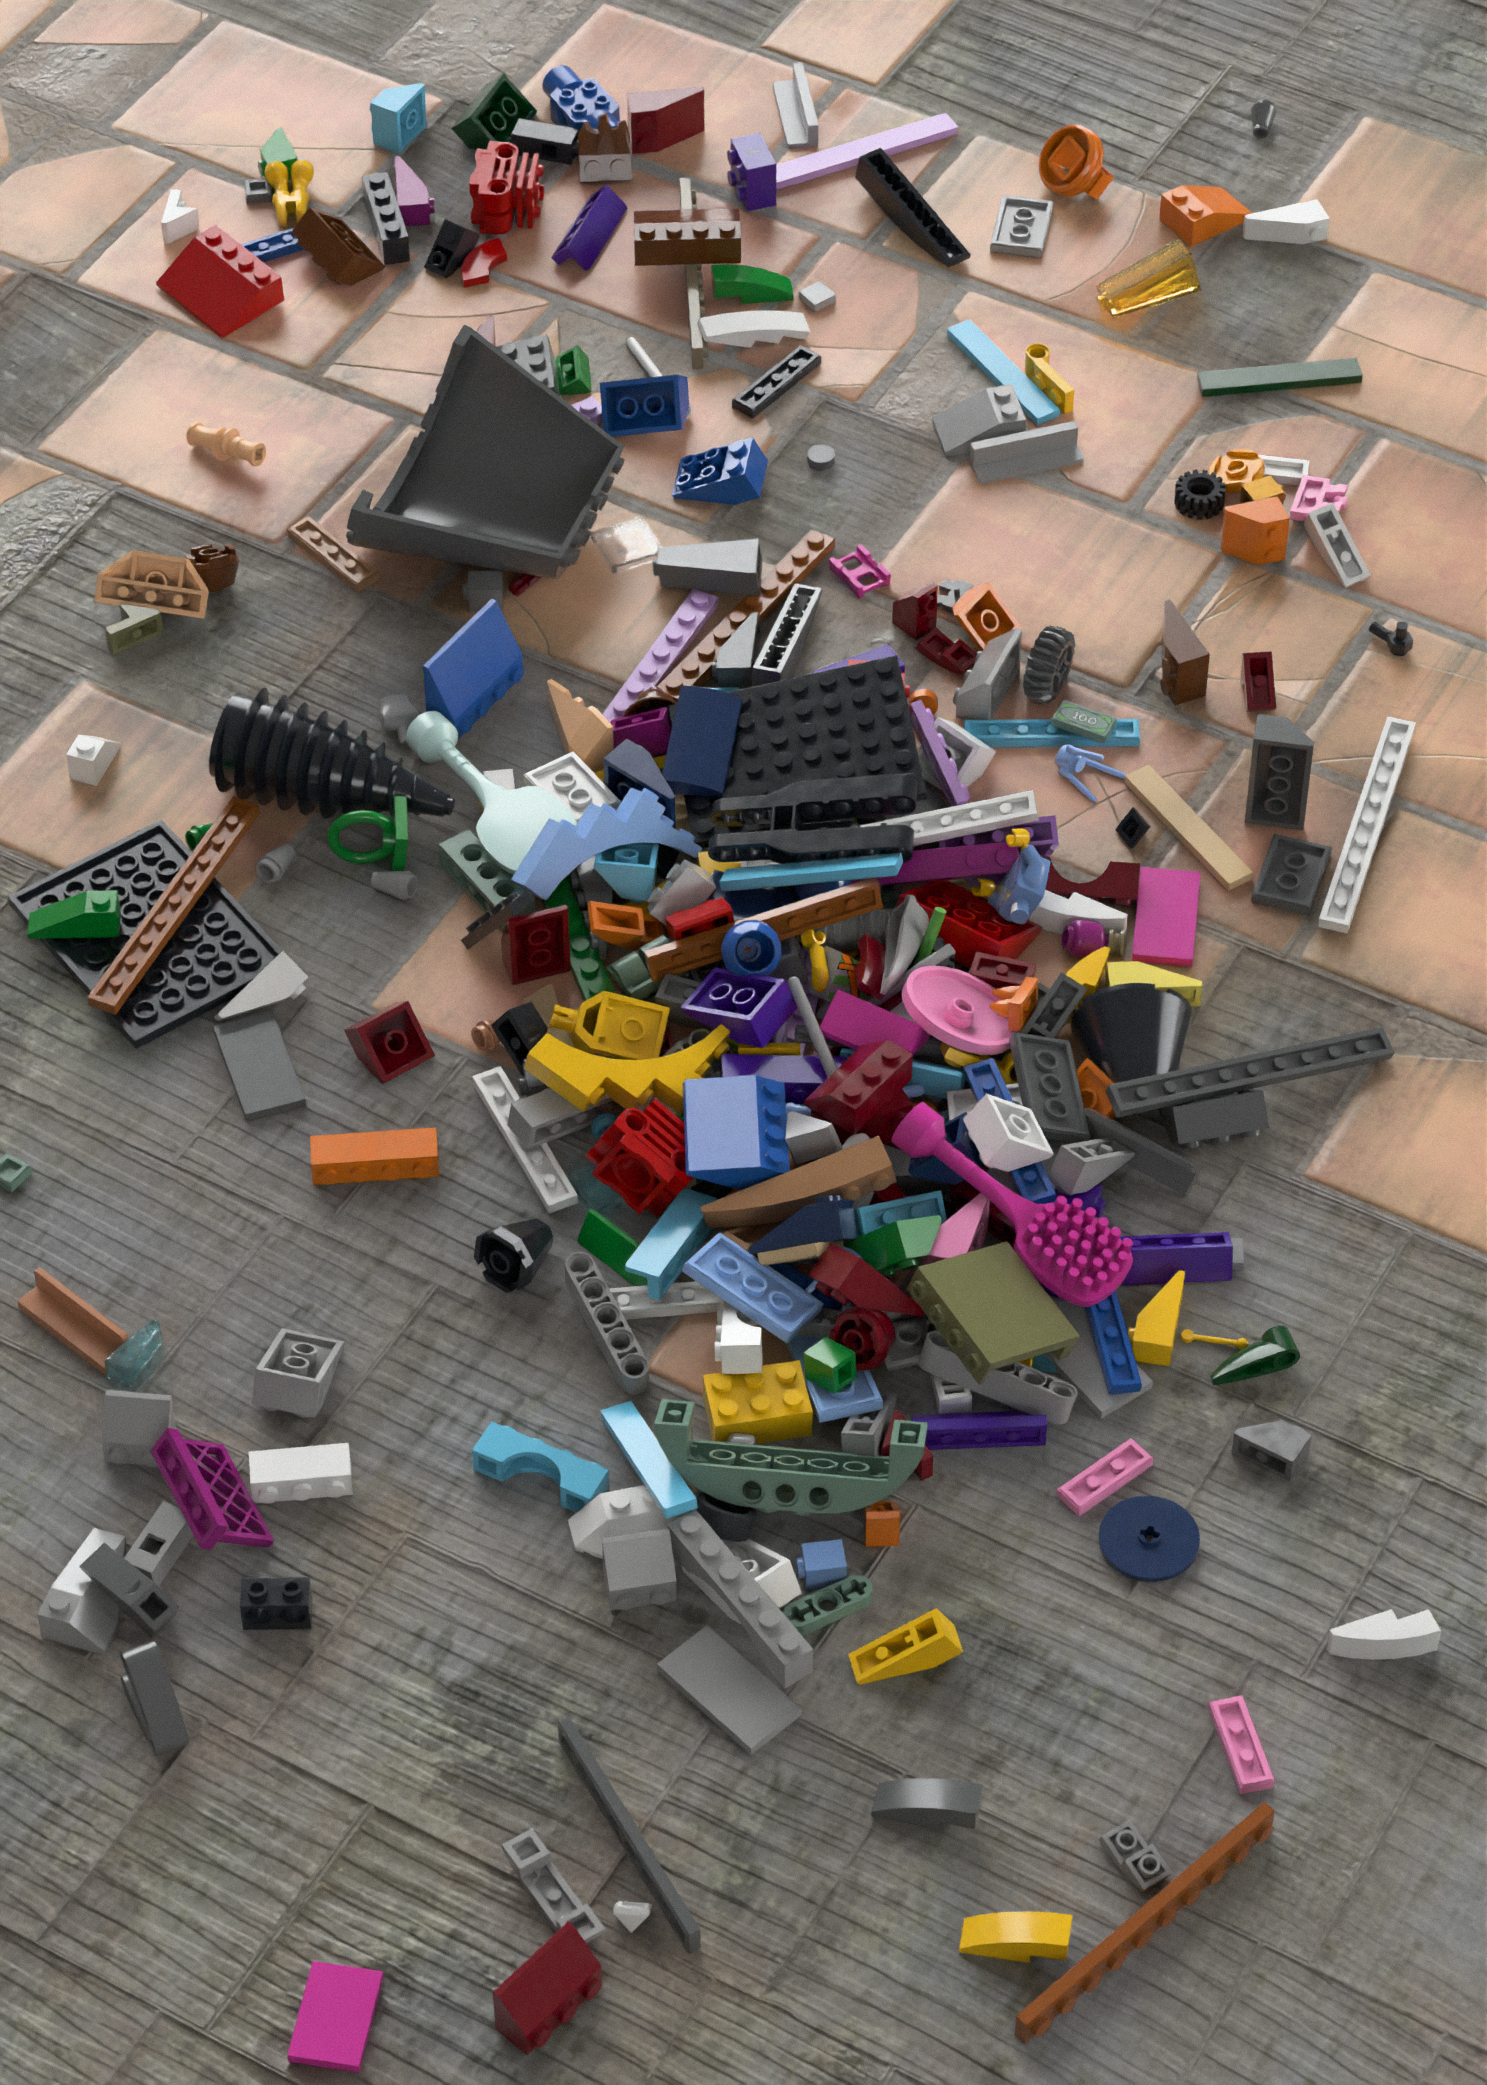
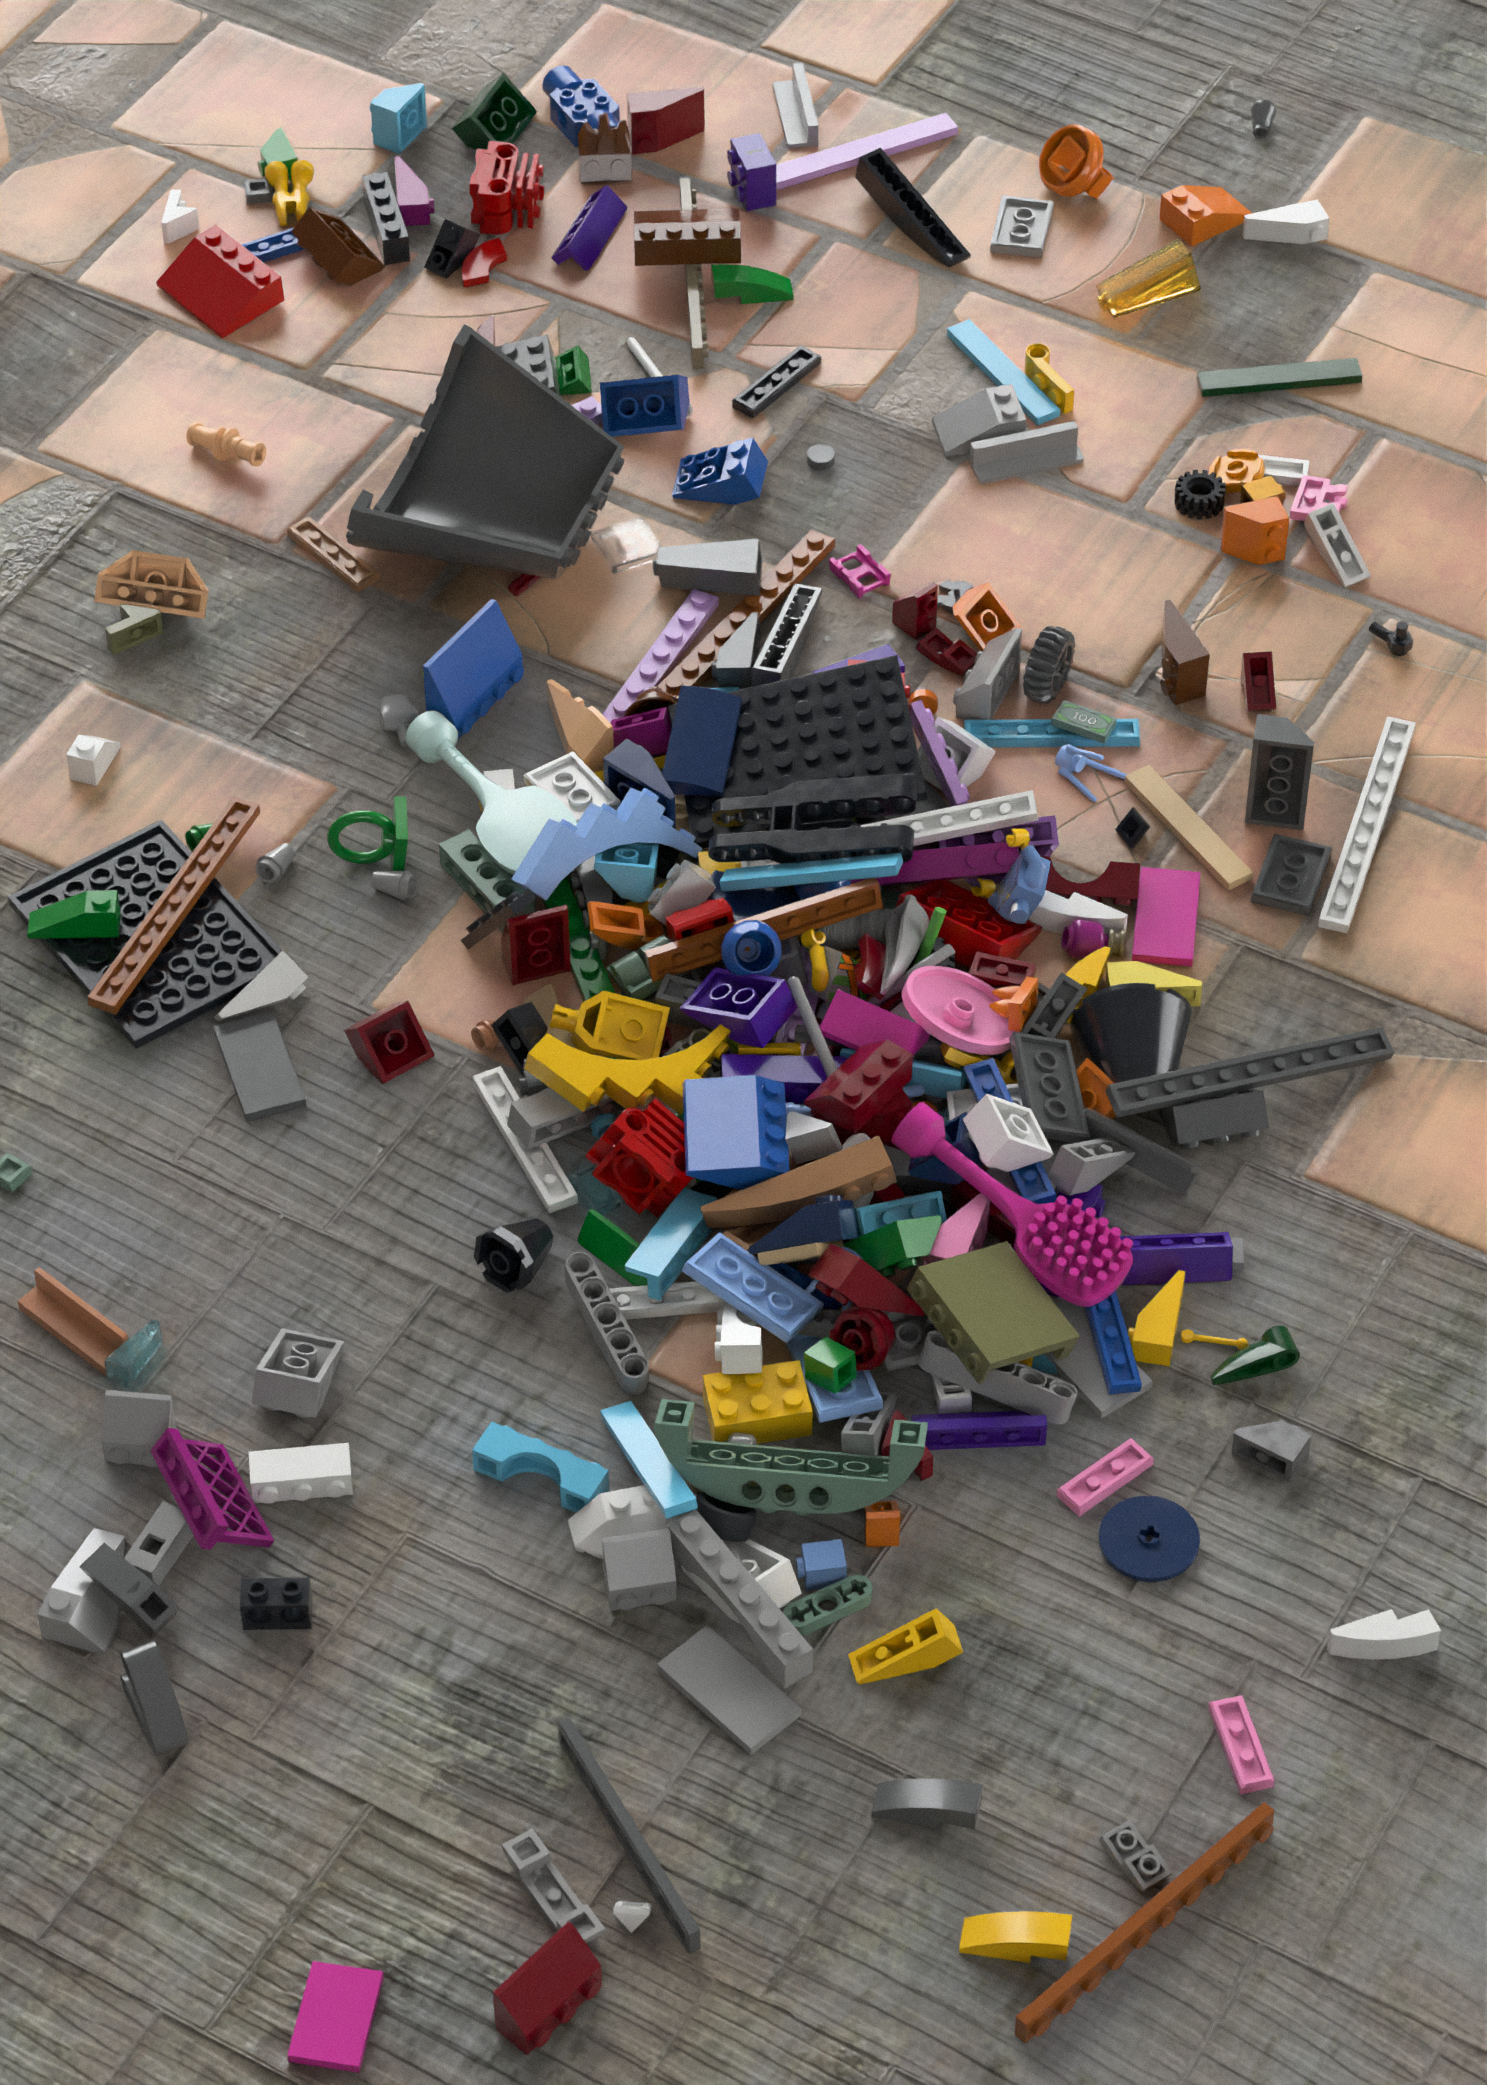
(215, 565): reddish brown cone -> none
(307, 761): black cone -> none
(374, 1156): orange brick -> none
(483, 587): light grey brick -> none
(548, 140): black brick -> none
(747, 326): white slope -> none
(817, 296): tile -> none

